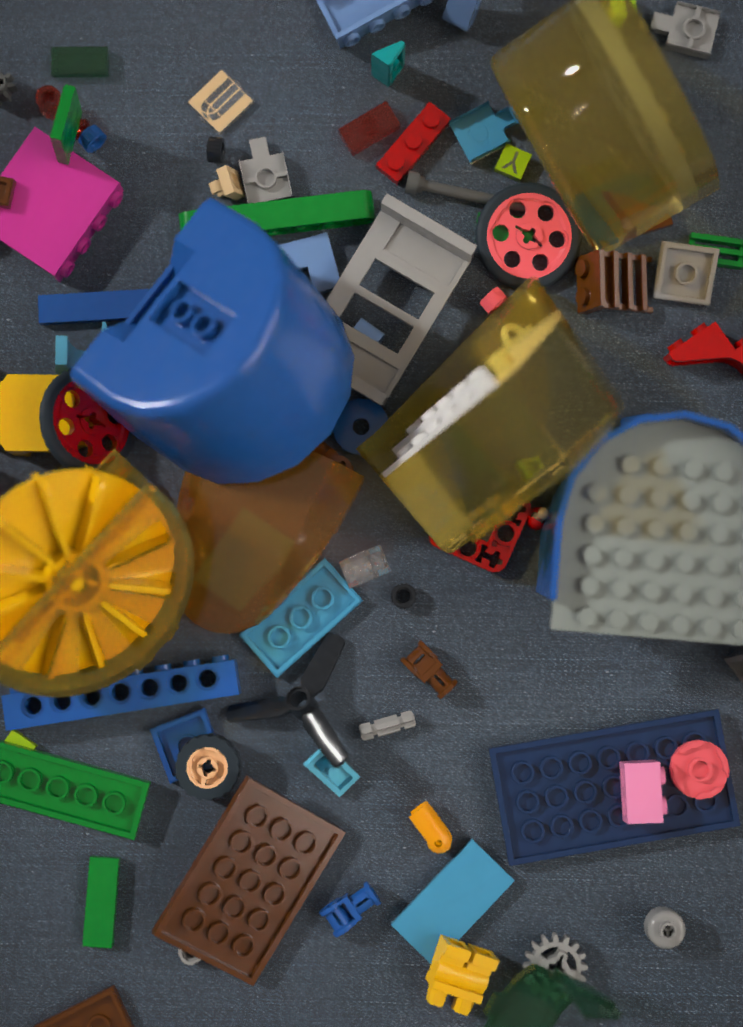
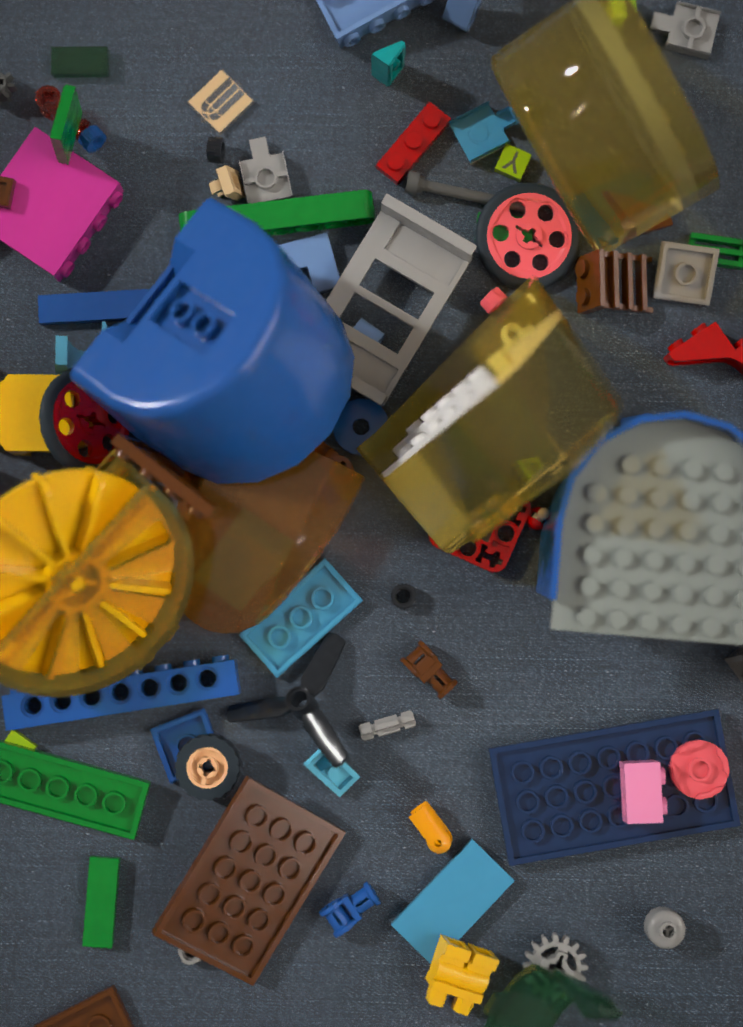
(159, 470): none -> reddish brown plate
(359, 567): clear brick -> none
(369, 128): clear red plate -> none

